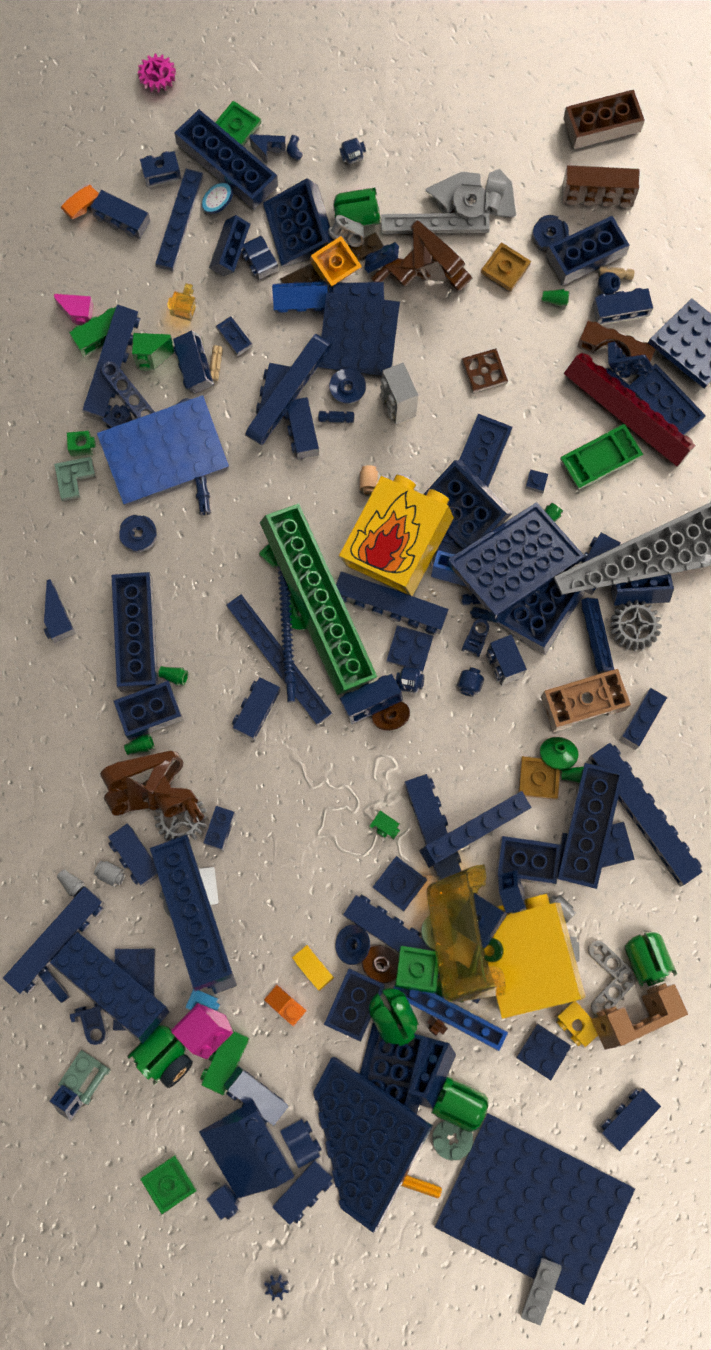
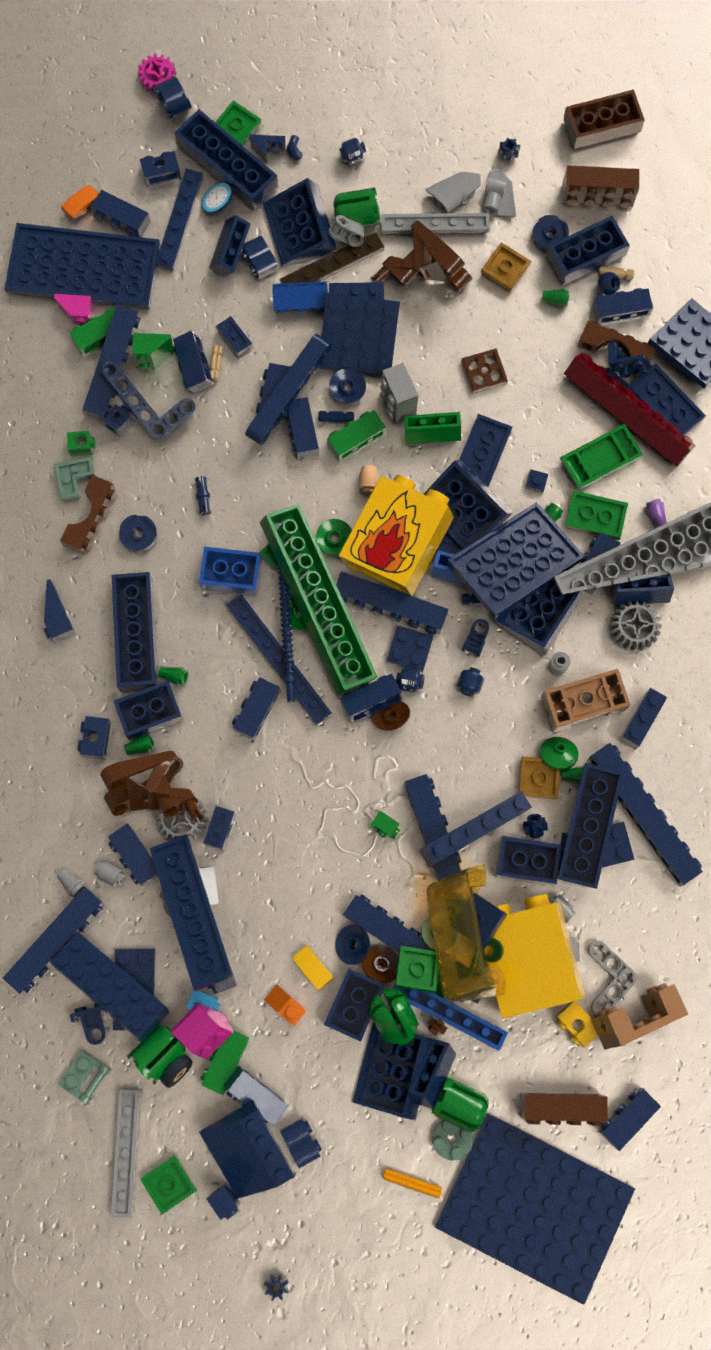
(55, 986): dark blue beam -> none
(66, 1102): dark blue brick -> none
(79, 535): none -> reddish brown arch
(82, 263): none -> dark blue plate
(98, 748): none -> dark blue brick
(125, 1153): none -> light grey plate
(163, 449): blue plate -> none
(172, 97): none -> dark blue brick
(183, 304): clear yellow brick -> none
(230, 571): none -> blue brick
(303, 1192): dark blue brick -> none
(329, 529): none -> green dish
(335, 262): light orange slope -> none
(356, 435): none -> green brick
(368, 1141): dark blue plate -> none
(381, 257): dark blue plate -> none
(399, 883): dark blue plate -> none
(432, 428): none -> green brick
(463, 207): light grey plate -> none
(480, 613): dark blue axle -> none
(506, 660): dark blue brick -> none
(509, 149): none -> dark blue gear
(511, 891): dark blue brick -> none
(535, 825): none -> dark blue gear
(541, 1291): light grey plate -> none
(543, 1051): dark blue plate -> none
(558, 668): none -> light grey brick
(563, 1107): none -> reddish brown brick
(596, 514): none -> green plate
(597, 635): dark blue plate -> none
(649, 958): green cylinder -> none
(657, 511): none -> medium lavender cone

